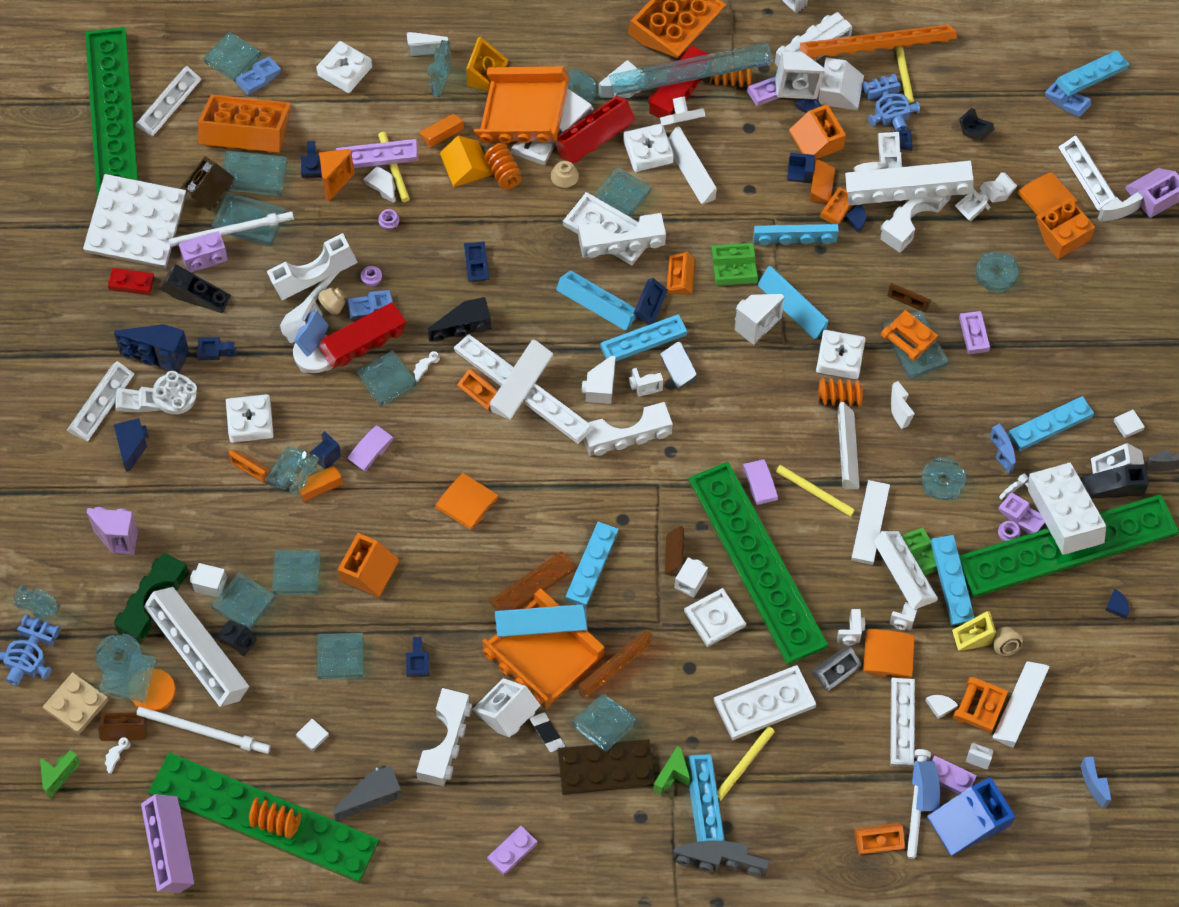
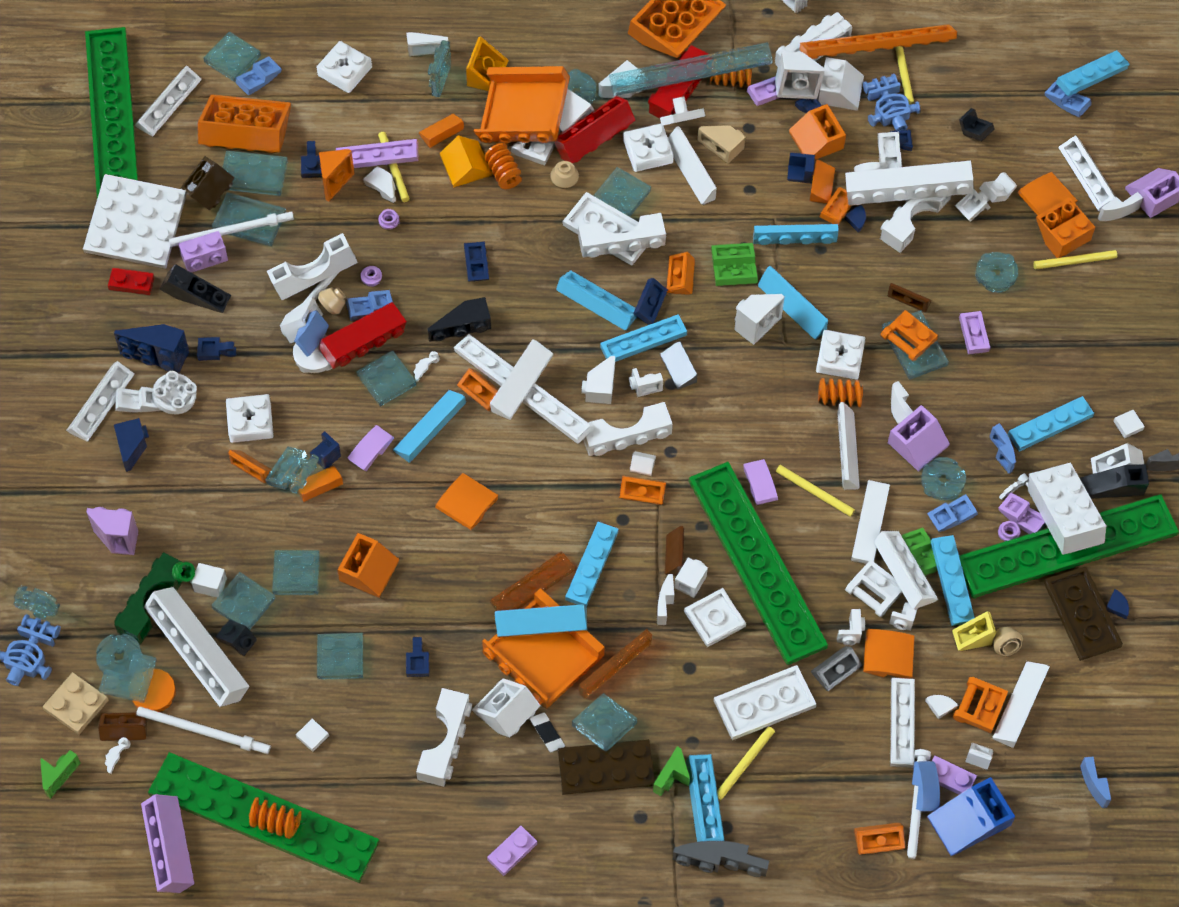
(189, 573): none -> green bush
(373, 791): dark grey slope -> none
(430, 425): none -> medium azure slope
(642, 463): none -> white slope
(642, 489): none -> orange slope
(666, 597): none -> white slope
(722, 141): none -> tan slope
(877, 581): none -> white plate
(918, 438): none -> lavender slope
(952, 514): none -> medium blue slope
(1075, 259): none -> light yellow bar
(1083, 613): none -> dark brown plate

